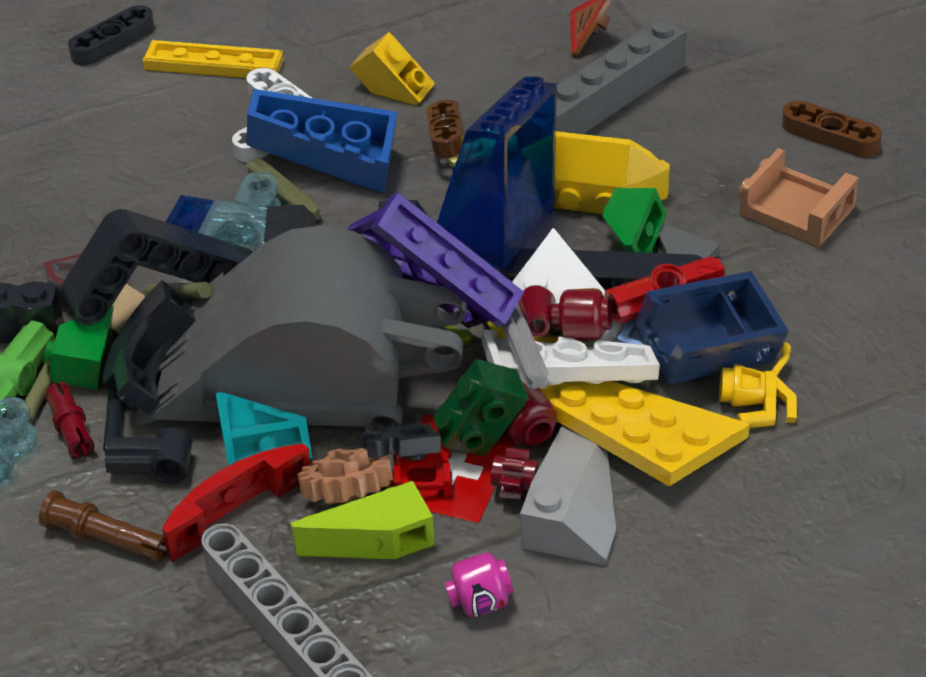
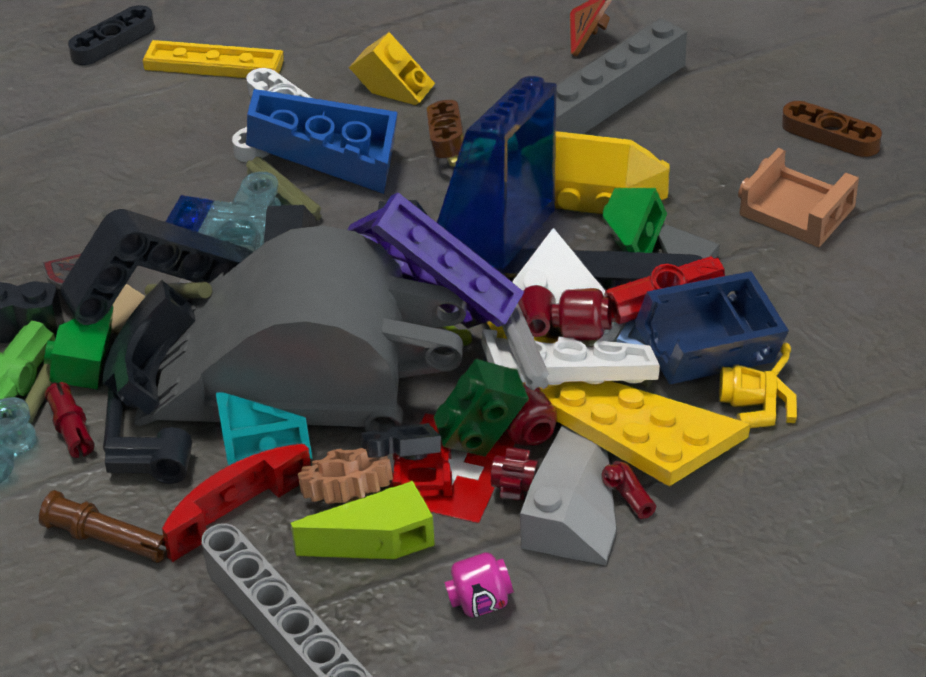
(627, 484): none -> dark red arm

